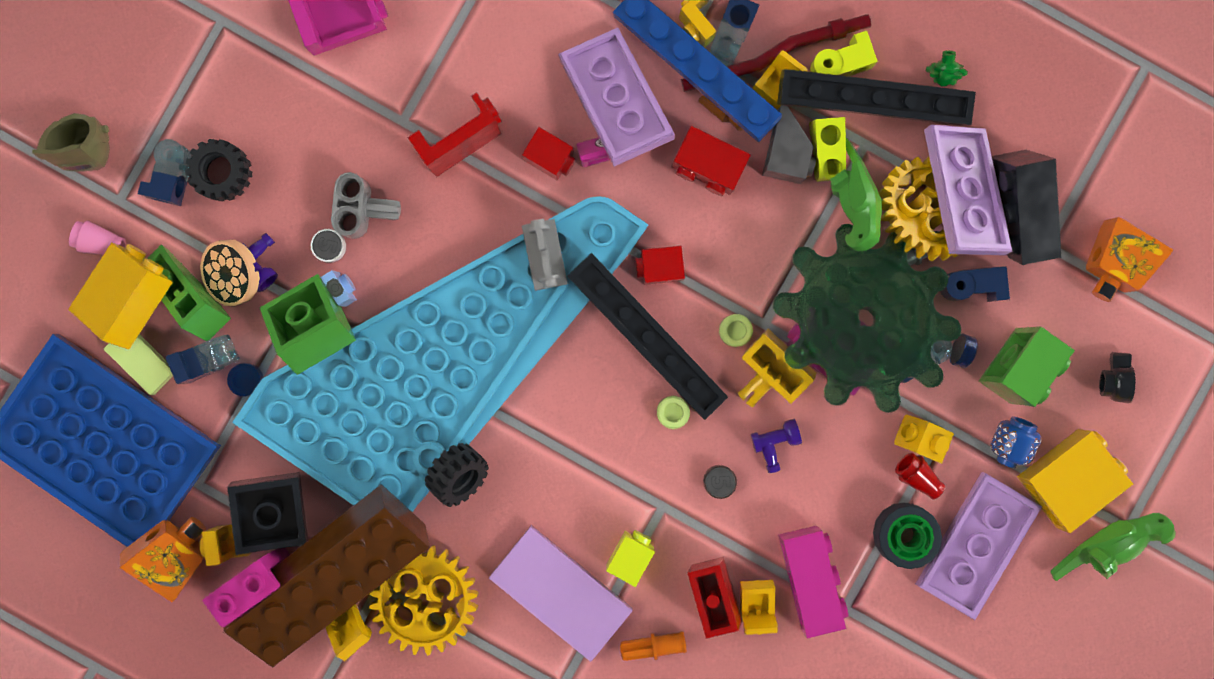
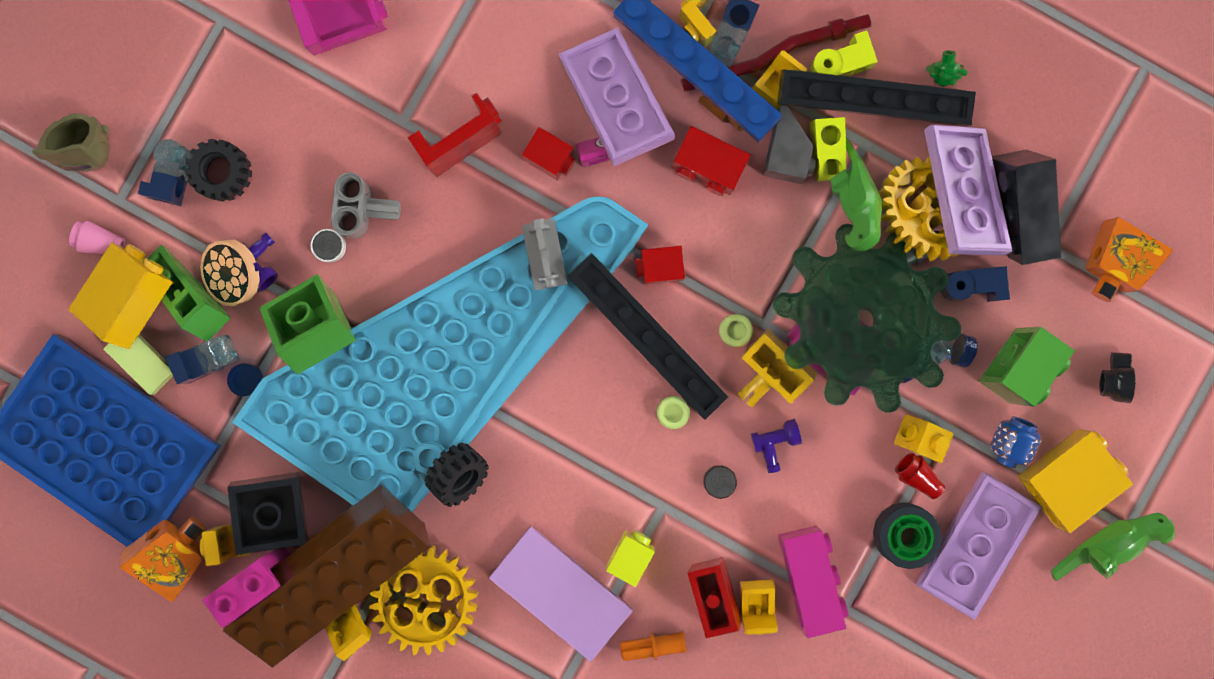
(340, 288): light blue plate -> none

